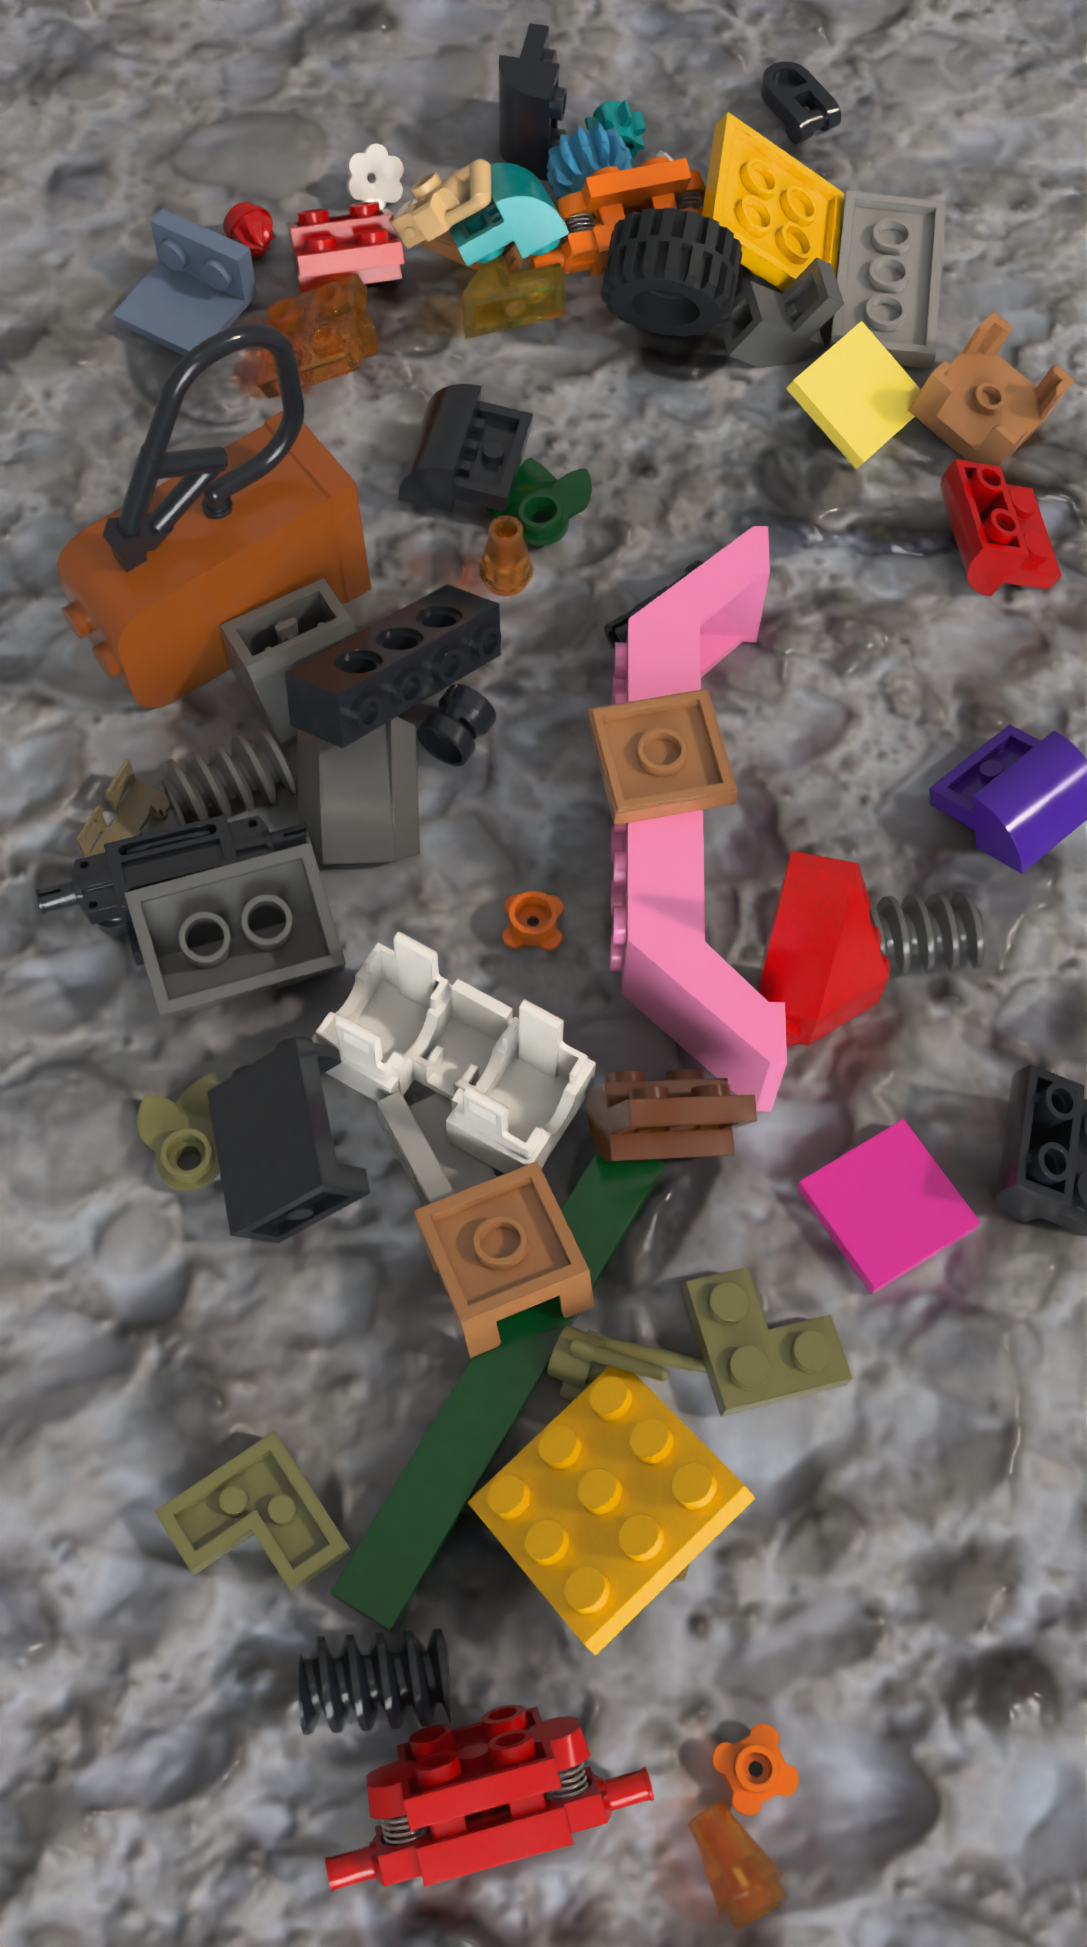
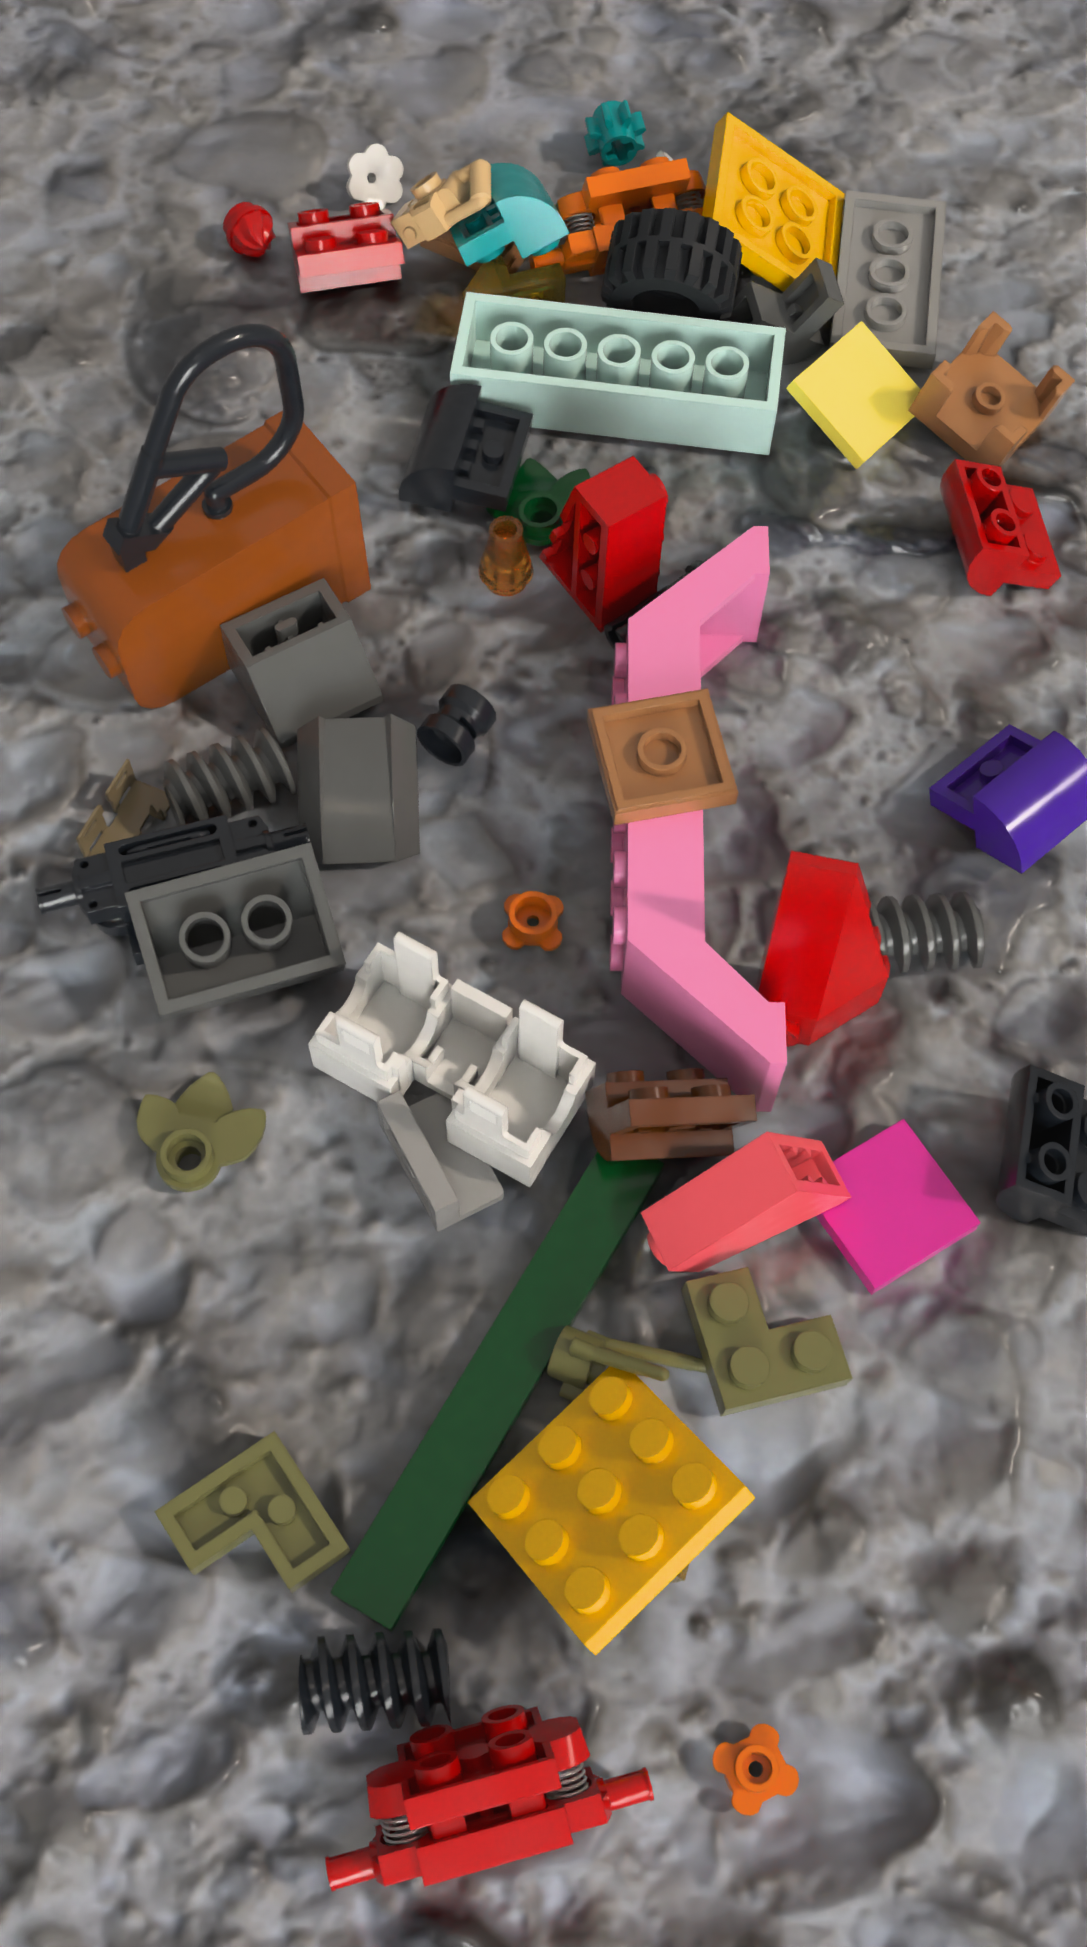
(192, 289): sand blue bracket -> none
(279, 1144): black panel -> none
(326, 332): clear orange plate -> none
(393, 665): black brick -> none
(503, 1253): medium nougat panel -> none
(530, 103): black brick -> none
(582, 155): dark azure gear -> none
(610, 541): none -> red wedge
(623, 371): none -> light aqua brick
(737, 1868): clear orange cone -> none
(743, 1201): none -> coral slope
(791, 87): black plate -> none

